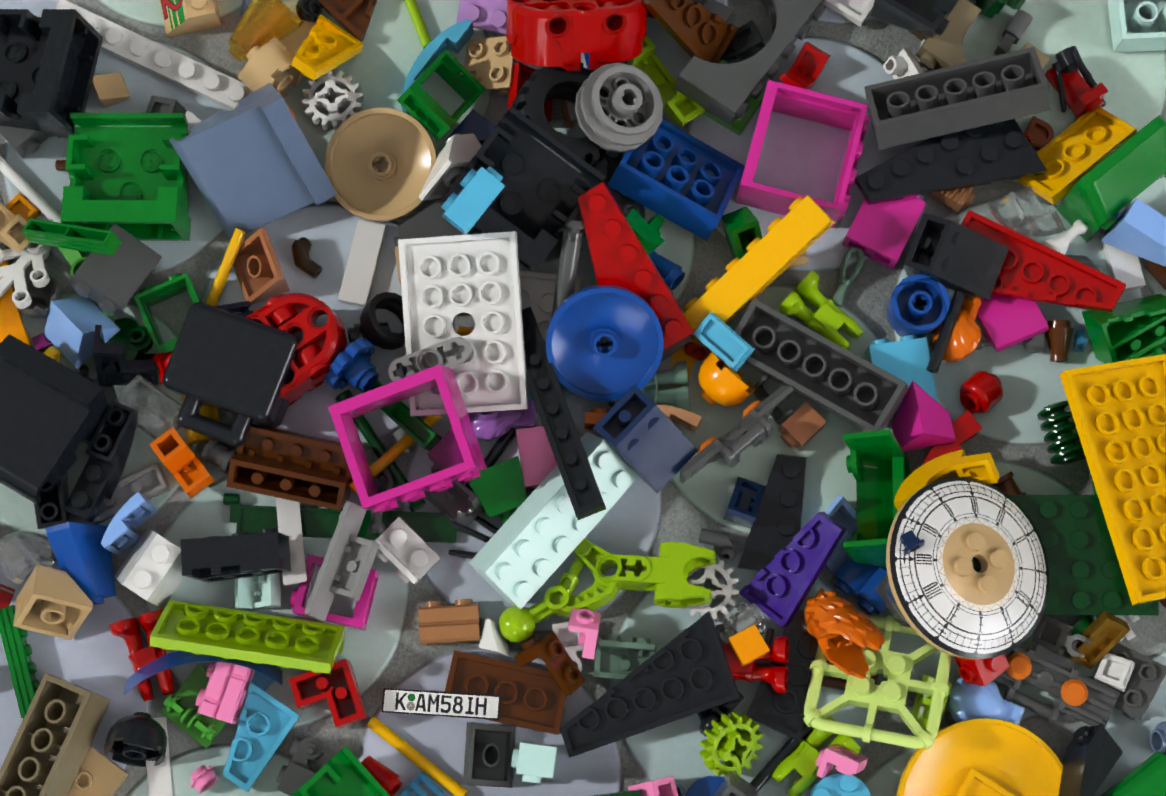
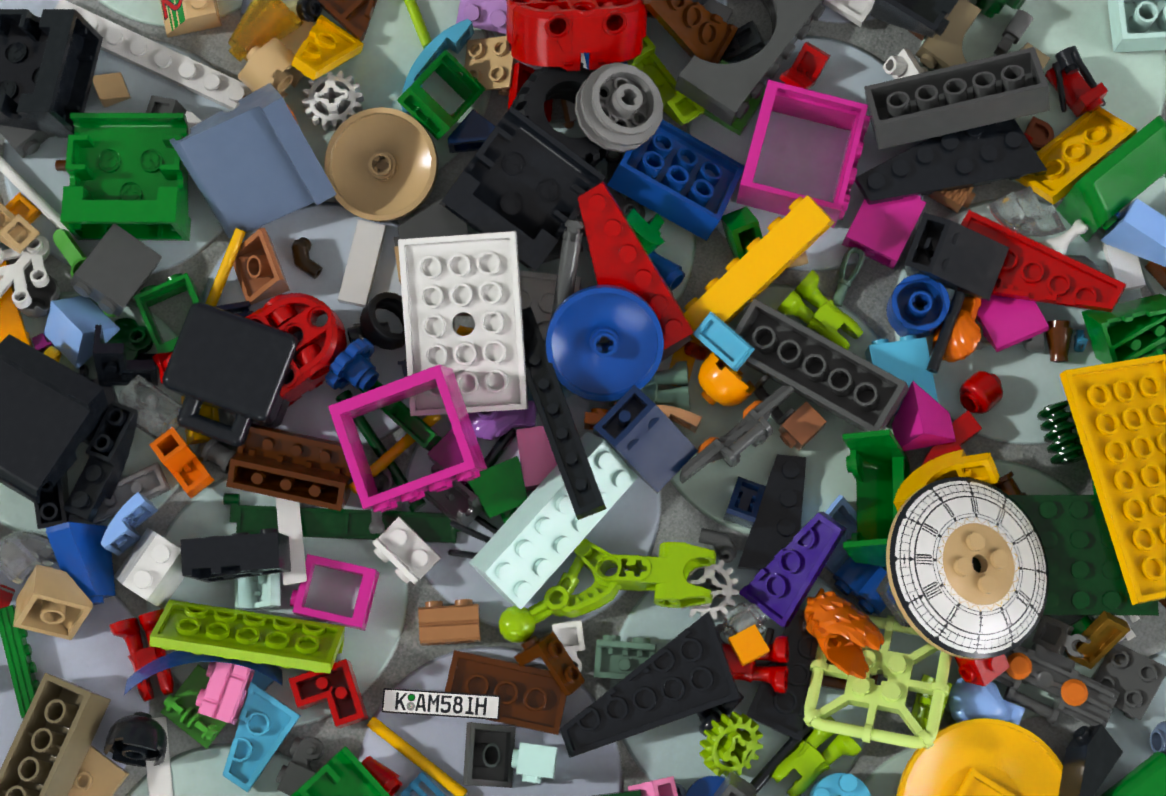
(71, 237): green piece -> none
(203, 778): bright pink plate -> none
(345, 563): light grey bracket -> none
(447, 346): light grey beam -> none
(449, 165): white slope -> none
(474, 199): medium azure brick -> none
(492, 640): white slope -> none
(587, 624): bright pink bracket -> none
(844, 759): bright pink bracket -> none
(911, 542): dark blue piece -> none
(1114, 671): white tile -> none

